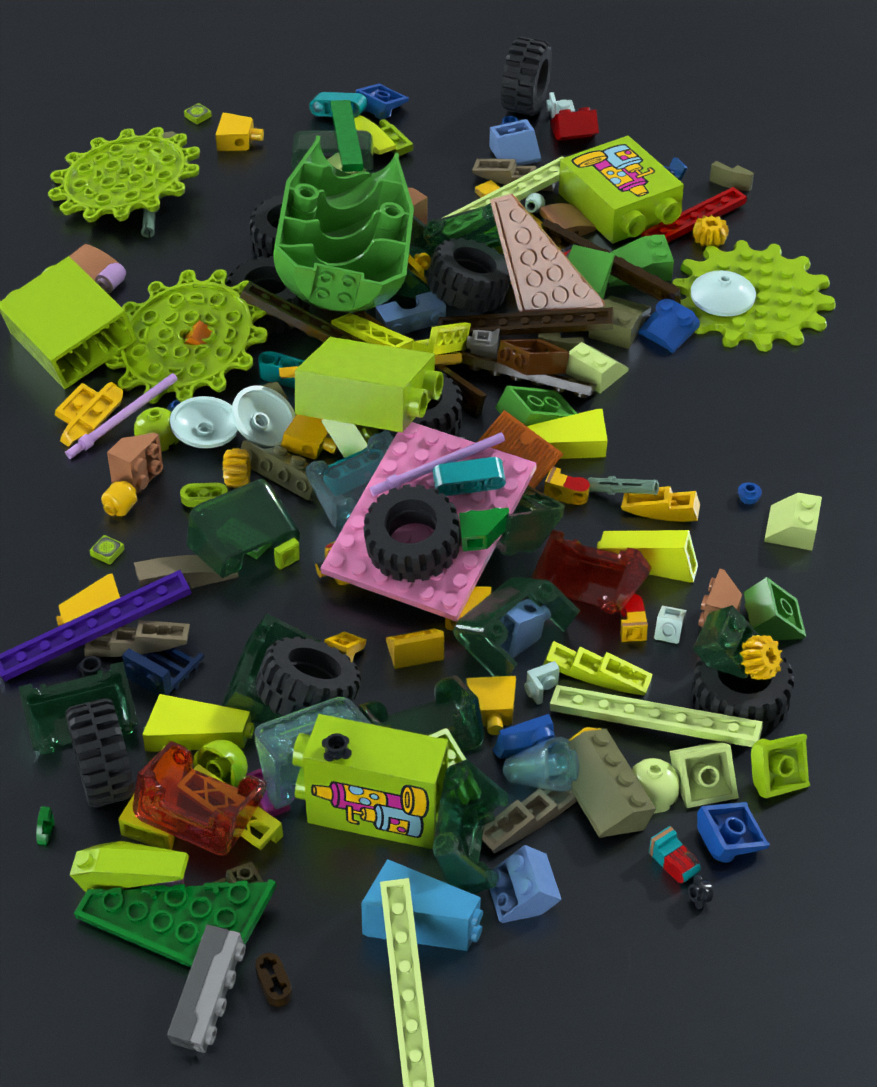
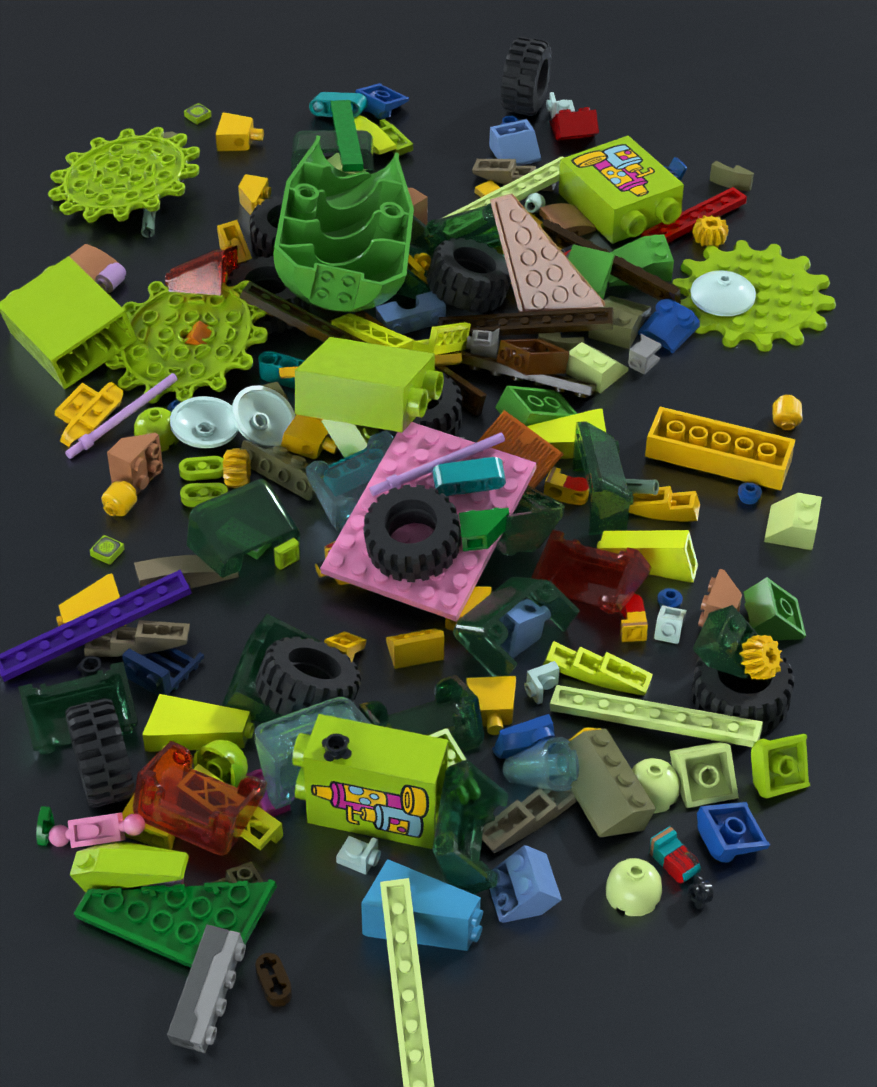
(96, 830): none -> bright pink plate
(201, 468): none -> lime plate
(204, 273): none -> clear red windscreen
(232, 235): none -> yellow slope
(253, 191): none -> yellow slope
(359, 854): none -> light aqua bracket
(599, 458): none -> clear green windscreen
(634, 887): none -> yellowish green cylinder
(642, 355): none -> light grey window
(670, 598): none -> blue plate
(720, 448): none -> yellow brick
(787, 412): none -> yellow head

